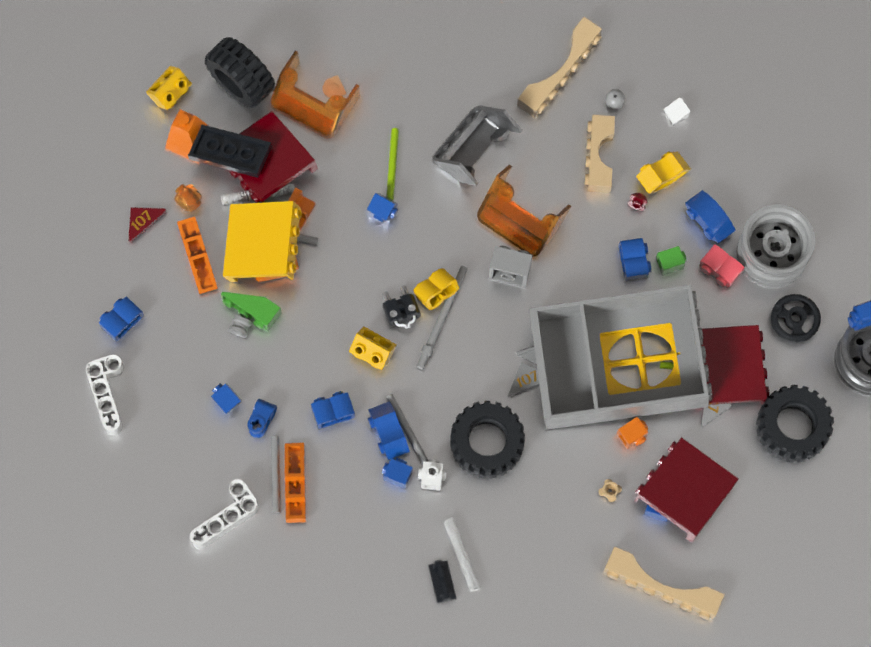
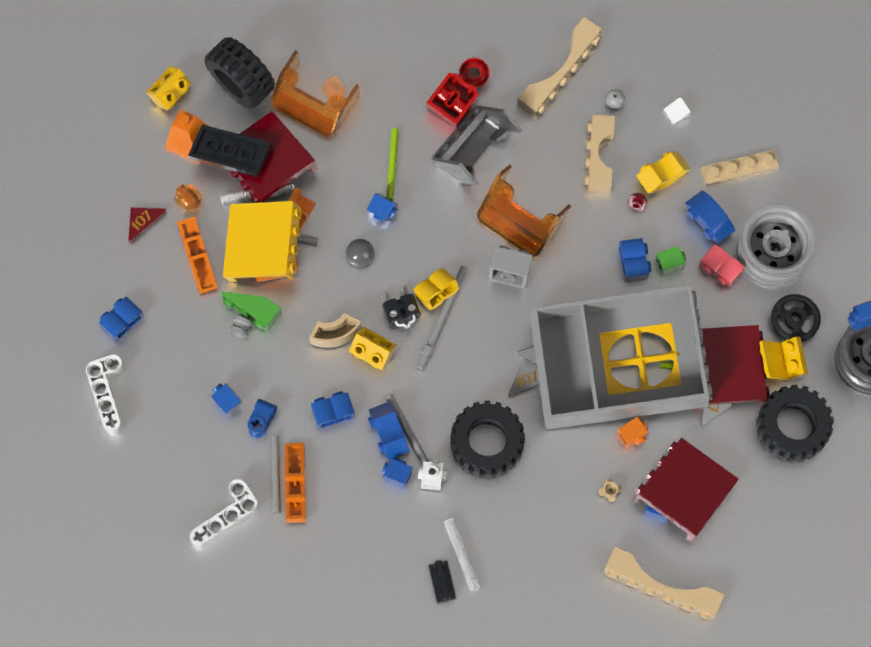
(335, 333): none -> tan brick
(360, 253): none -> dark grey hair
(458, 92): none -> red brick
(739, 167): none -> tan plate
(783, 359): none -> yellow bracket

